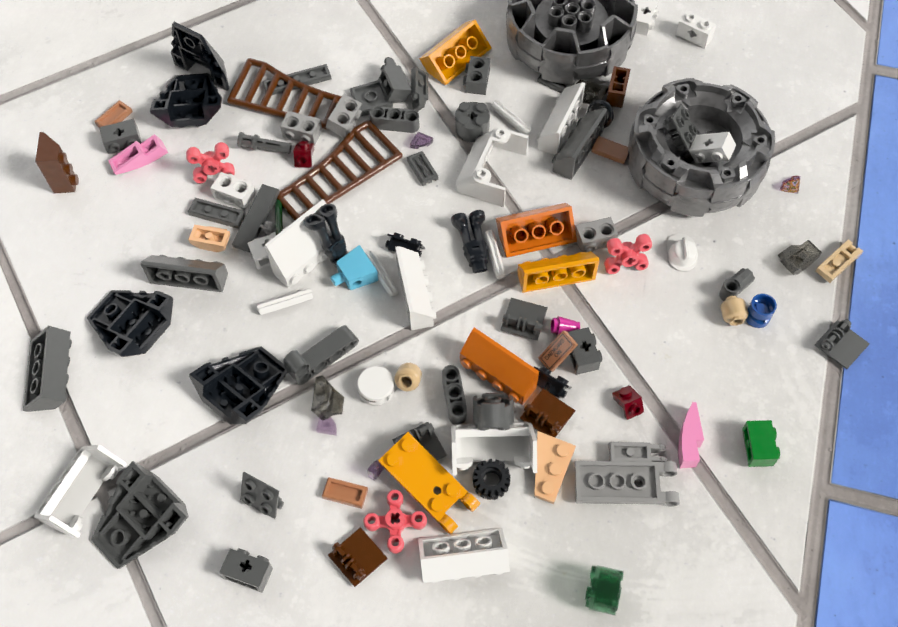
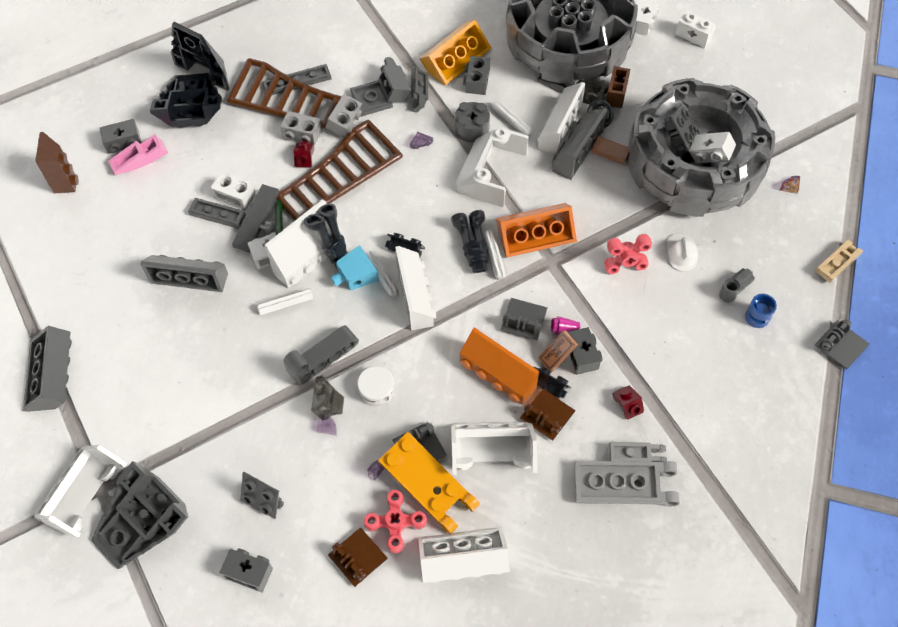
(115, 114): nougat tile -> none
(131, 321): black wedge -> none
(209, 162): coral gear -> none
(209, 238): light nougat slope -> none
(239, 385): black wedge -> none
(256, 142): dark grey pin -> none
(345, 492): nougat tile -> none
(395, 119): dark grey beam -> none
(408, 377): tan head -> none
(423, 181): dark grey tile -> none
(454, 386): dark grey beam -> none
(491, 467): black tyre -> none
(493, 411): dark grey brick -> none
(552, 464): light nougat wing -> none
(558, 271): light orange slope -> none
(595, 231): light grey brick -> none
(605, 589): clear green brick -> none
(690, 439): bright pink slope -> none
(734, 310): tan head -> none
(760, 443): green brick -> none
(799, 257): clear smoke slope -> none

